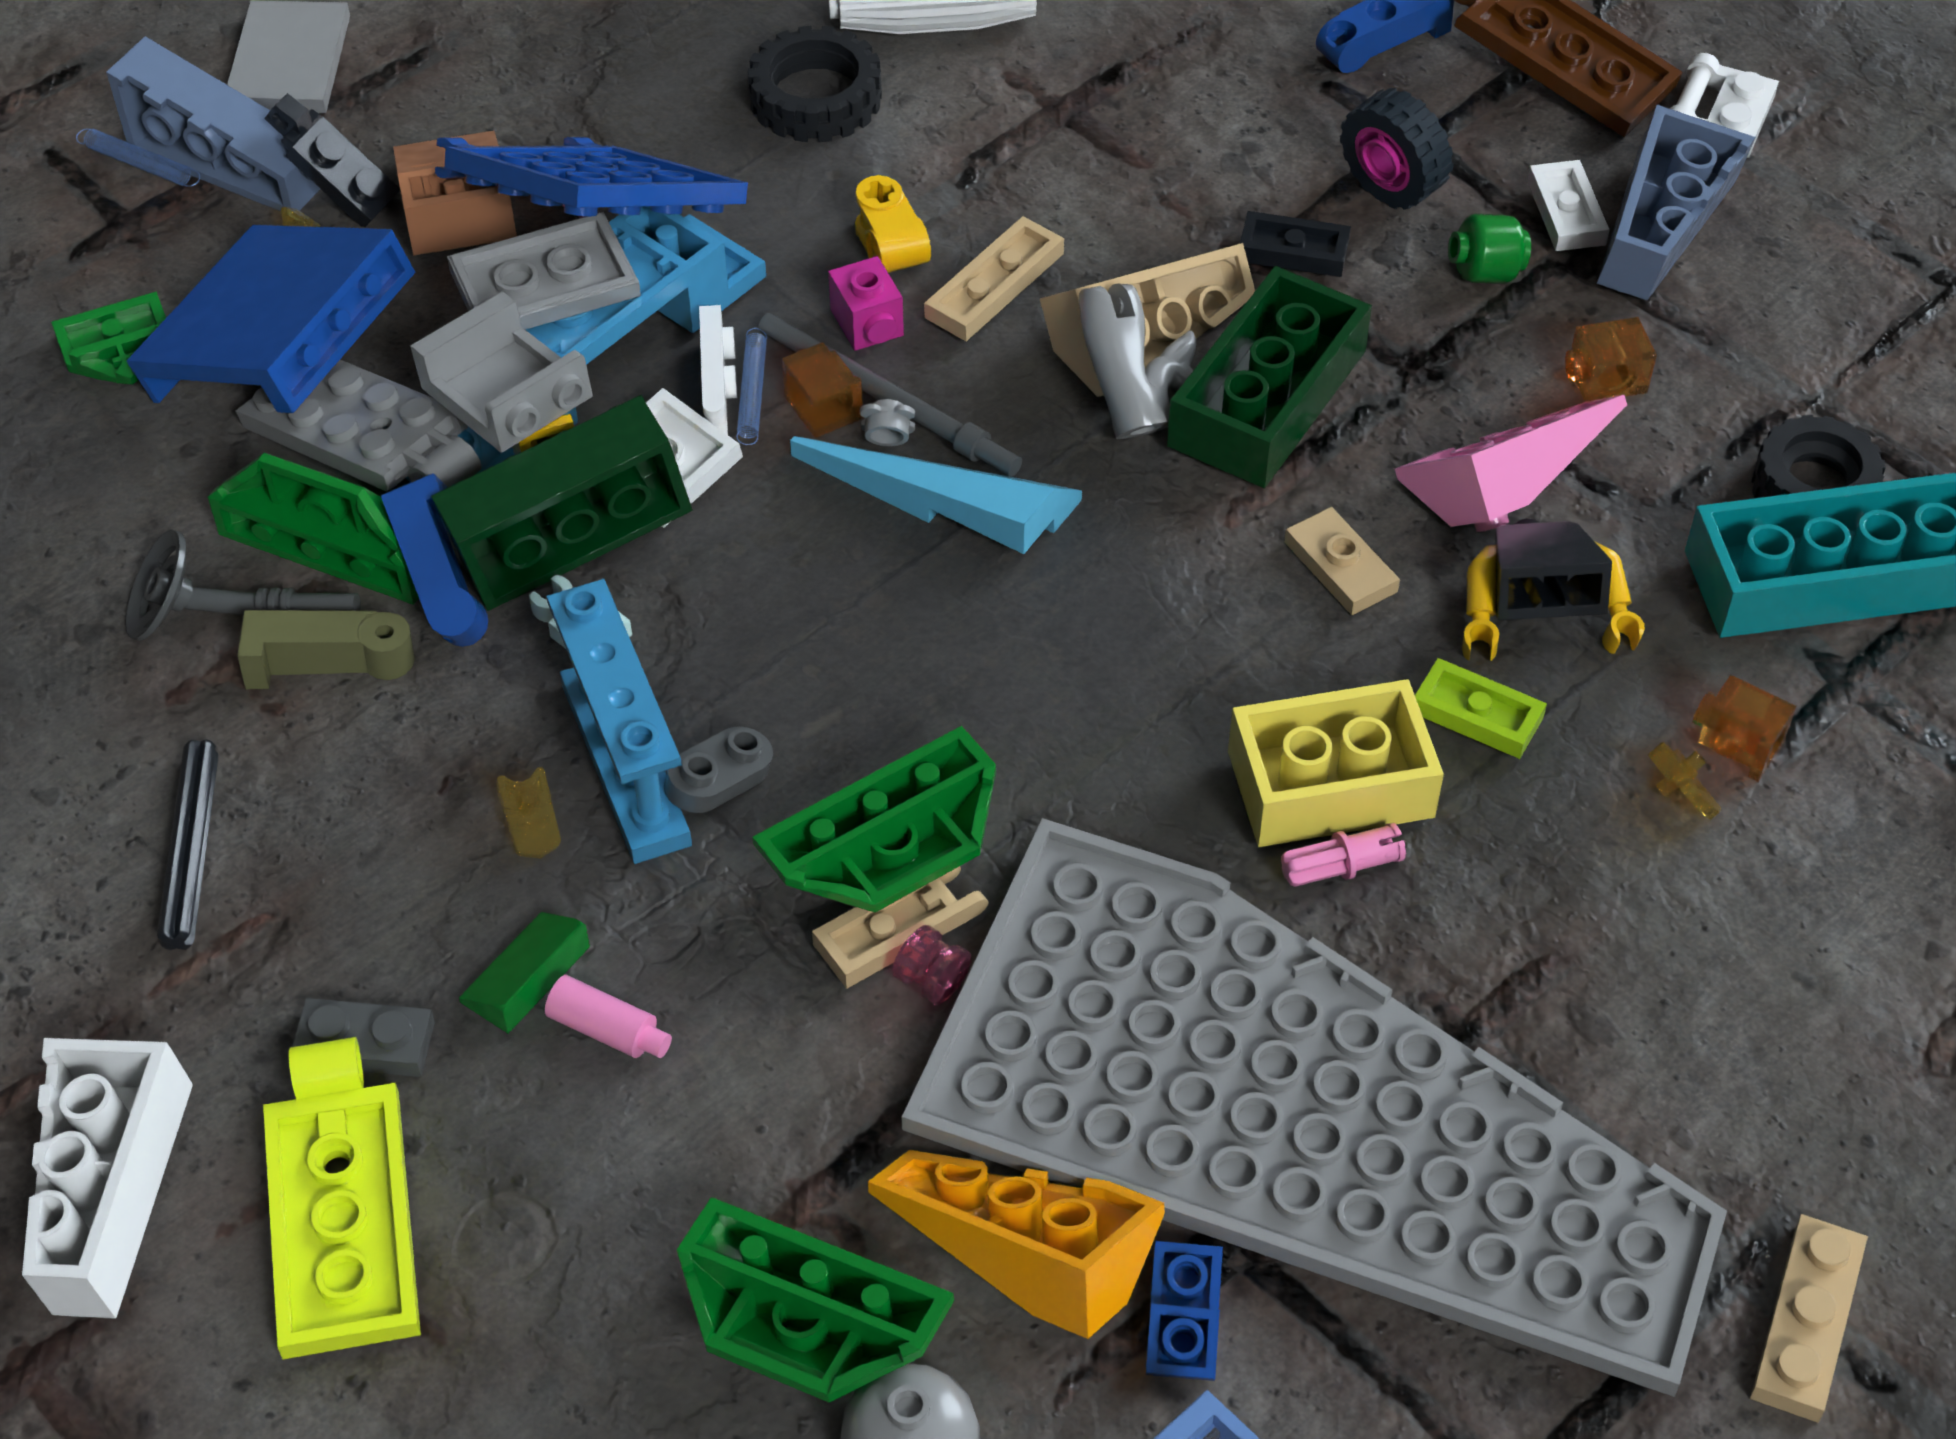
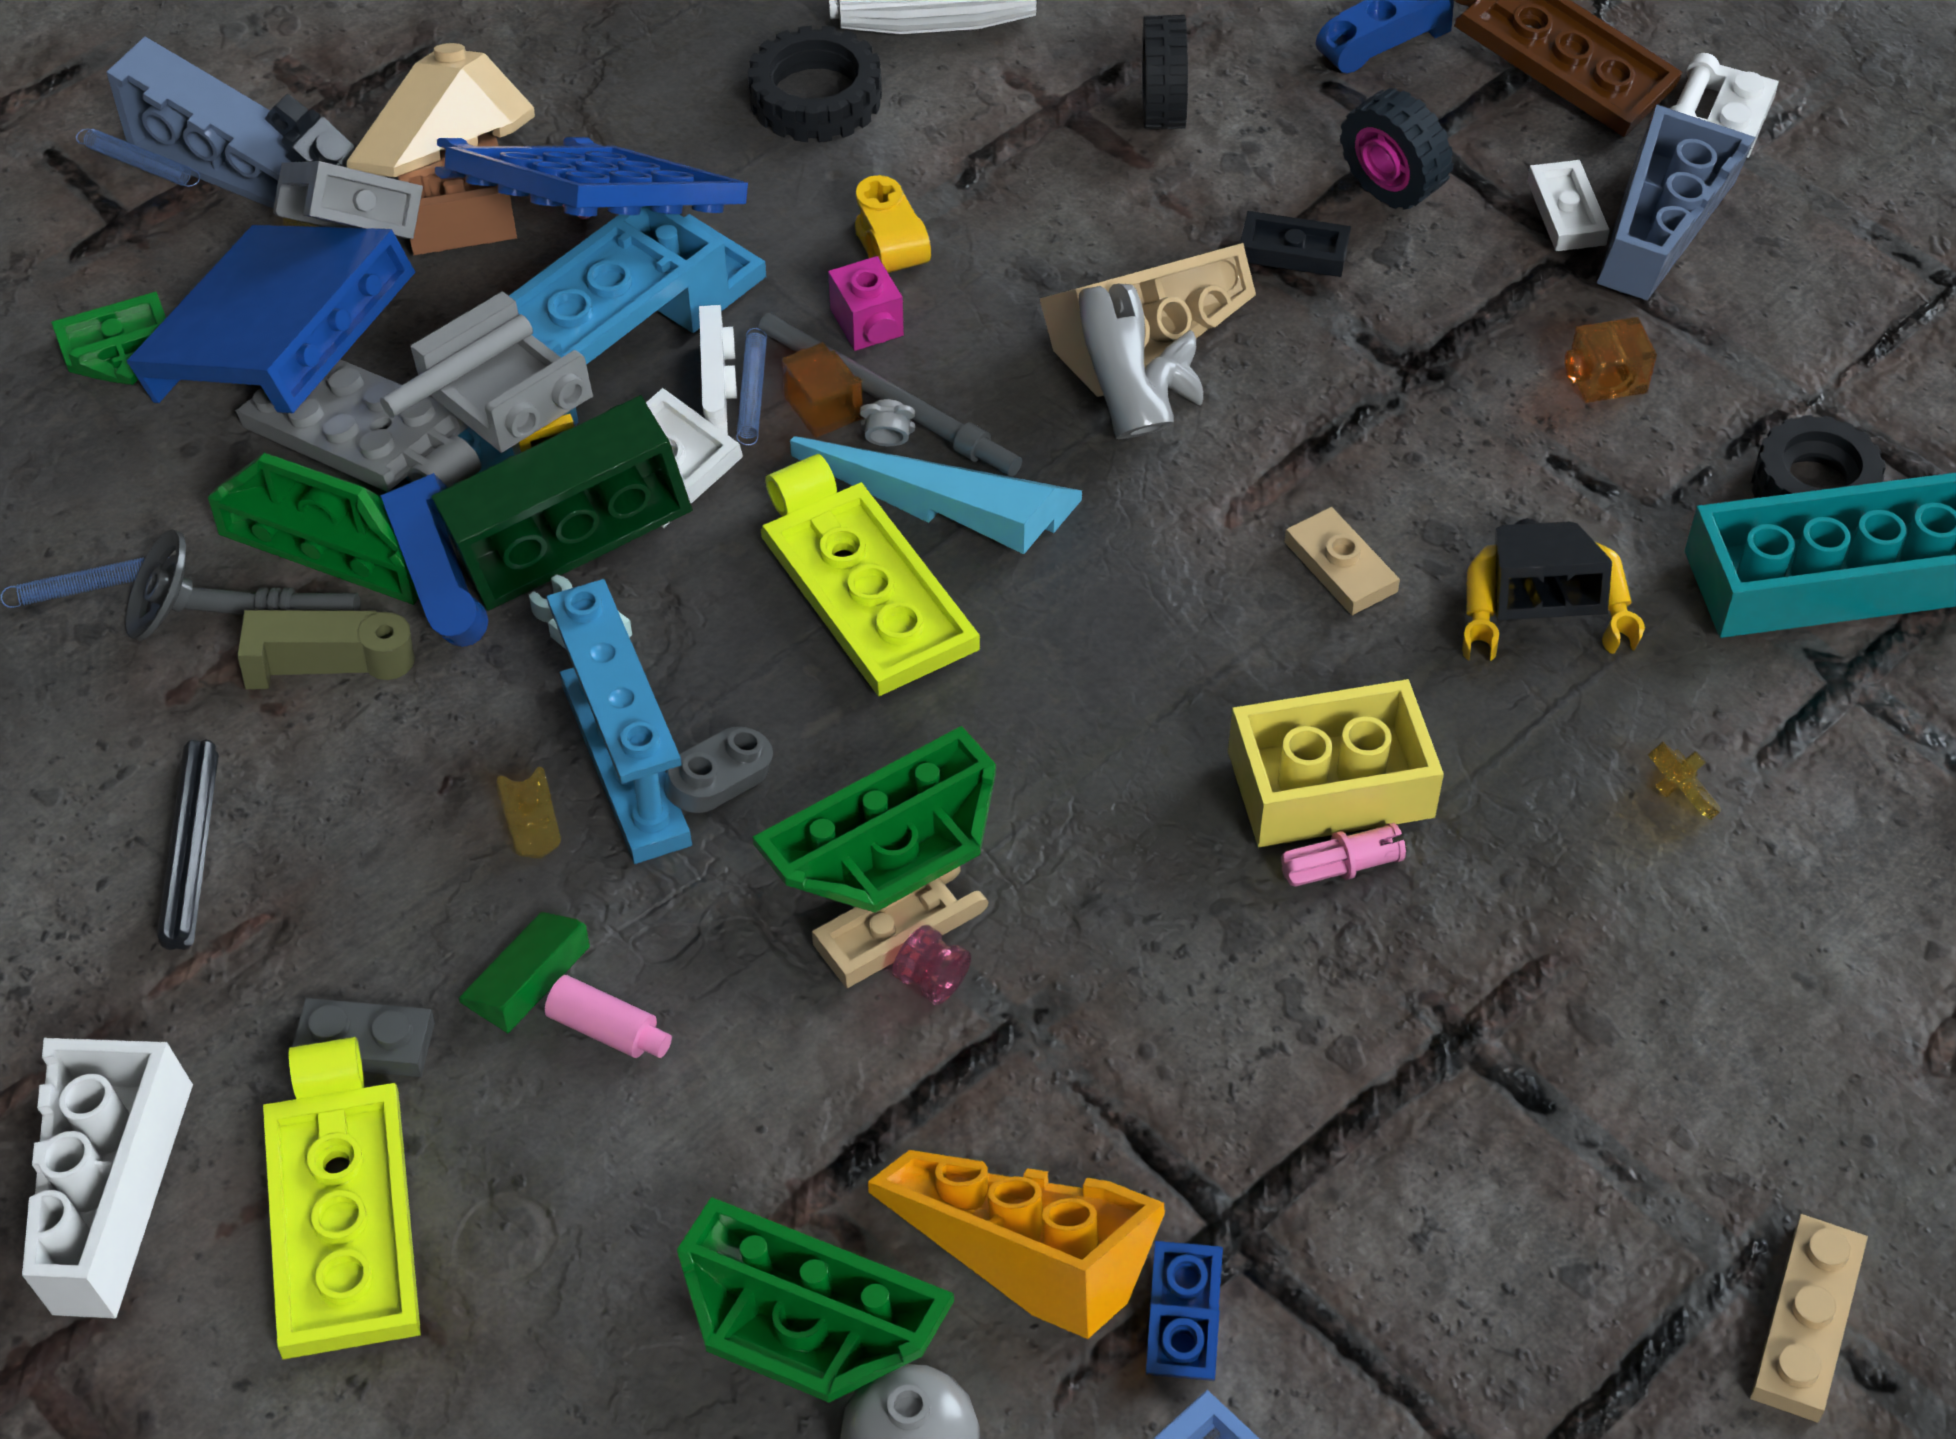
(72, 574): none -> medium blue piece
(290, 51): light grey tile -> none
(346, 198): none -> light grey panel
(441, 97): none -> tan wedge
(456, 366): none -> light grey bar
(549, 271): light grey tile -> none
(880, 598): none -> neon yellow hinge
(994, 278): tan plate -> none
(1164, 71): none -> black tyre
(1268, 376): dark green brick -> none
(1291, 1106): light grey wing -> none
(1479, 708): lime plate -> none
(1490, 248): green head -> none
(1505, 467): bright pink wedge -> none
(1744, 724): clear orange brick -> none

